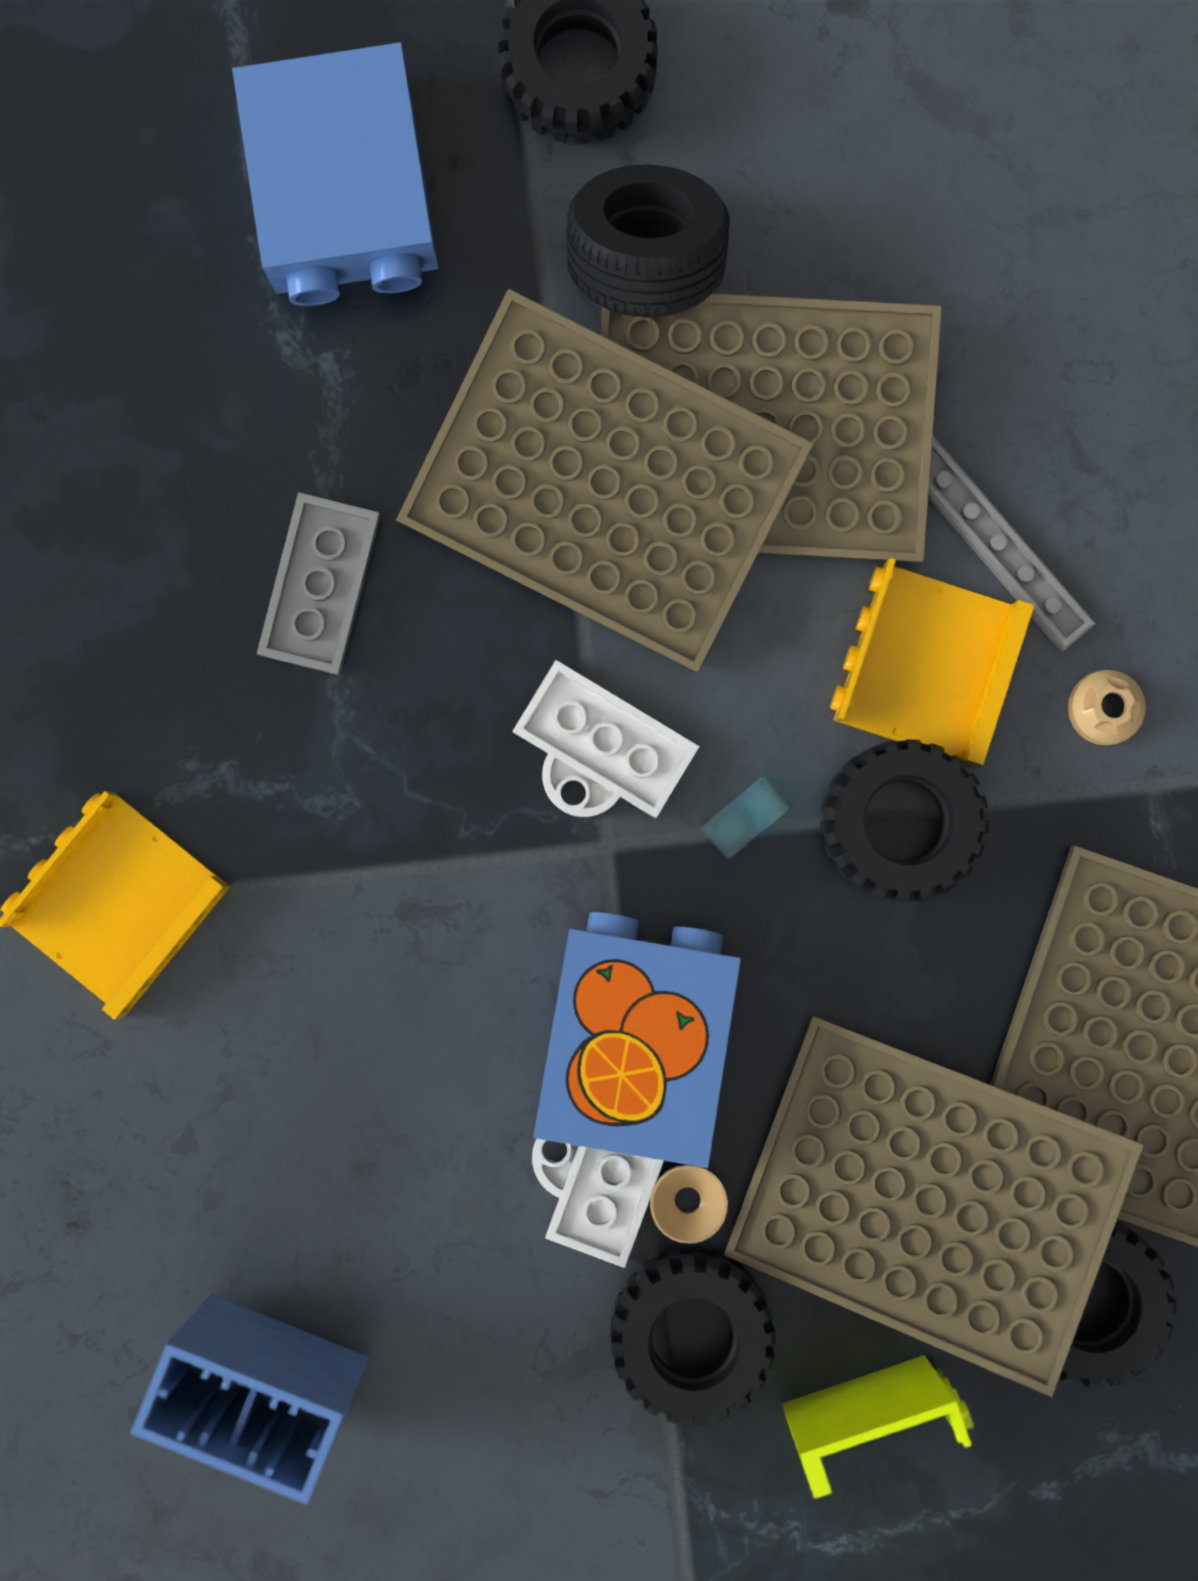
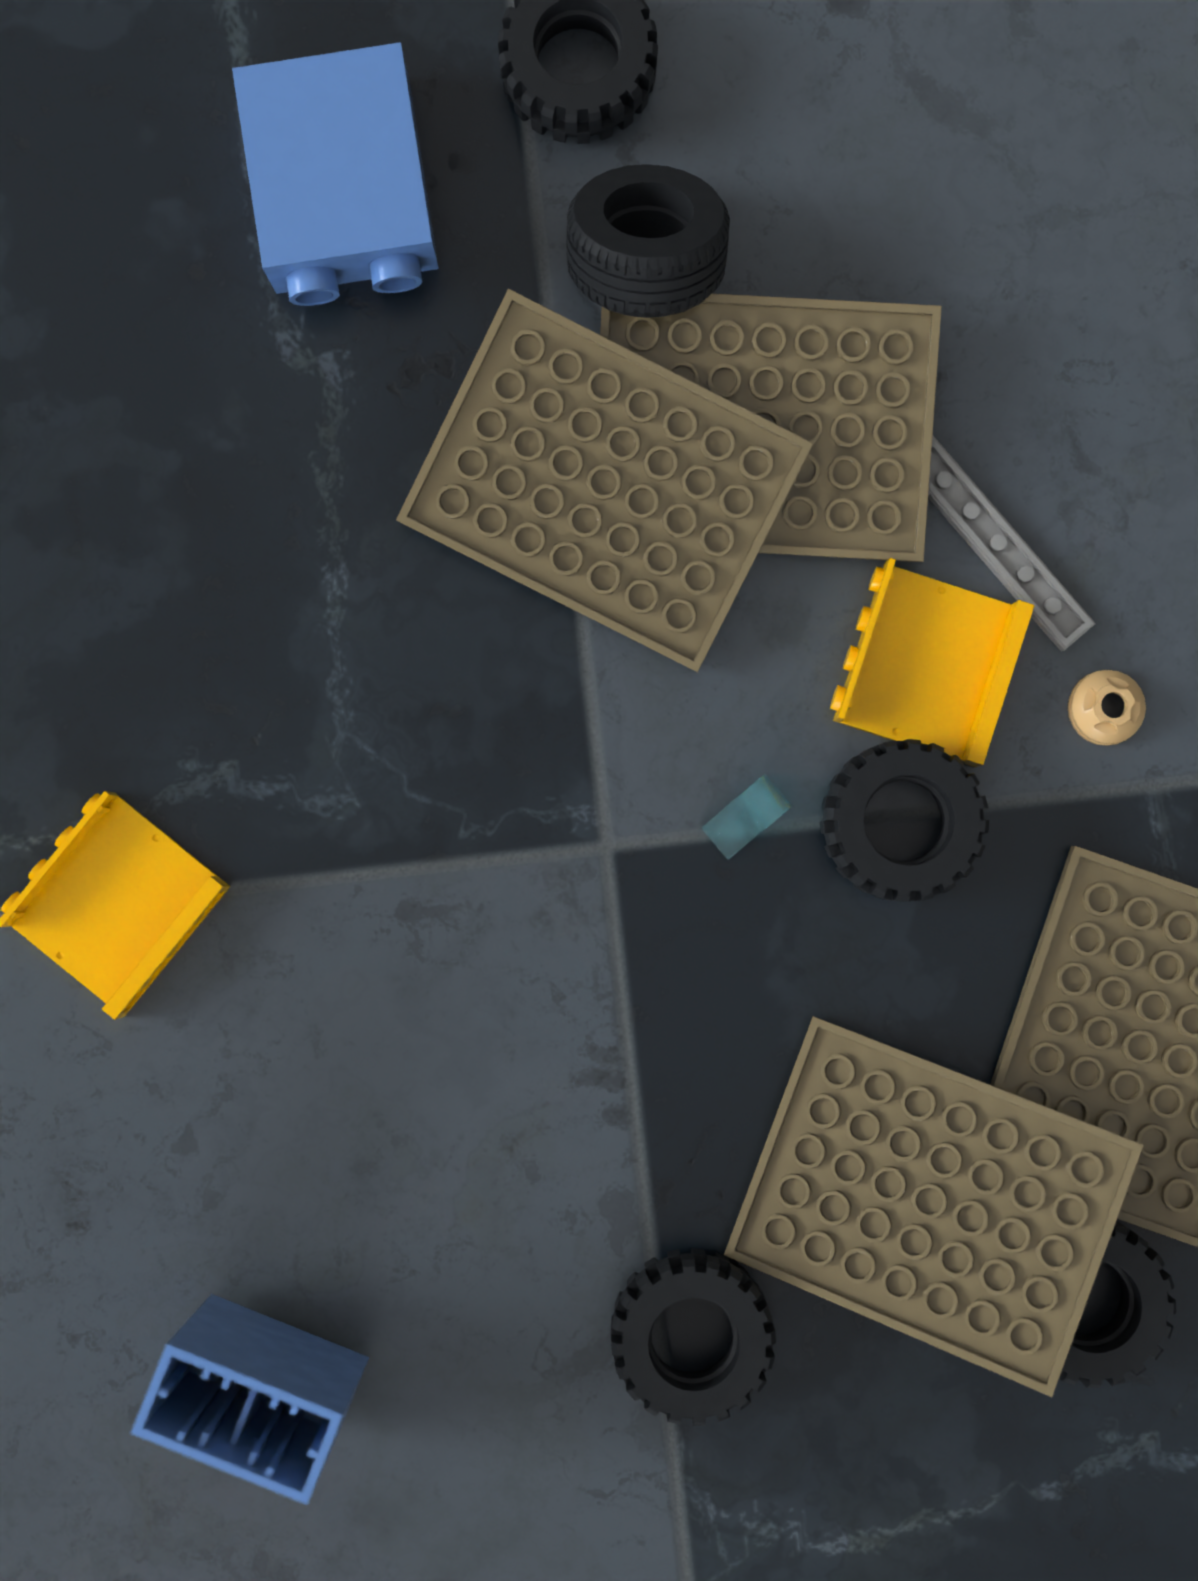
(319, 584): light grey plate -> none
(599, 1198): white plate -> none
(601, 745): white plate -> none
(638, 1042): brick -> none
(692, 1225): tan piece -> none
(871, 1409): neon yellow panel -> none

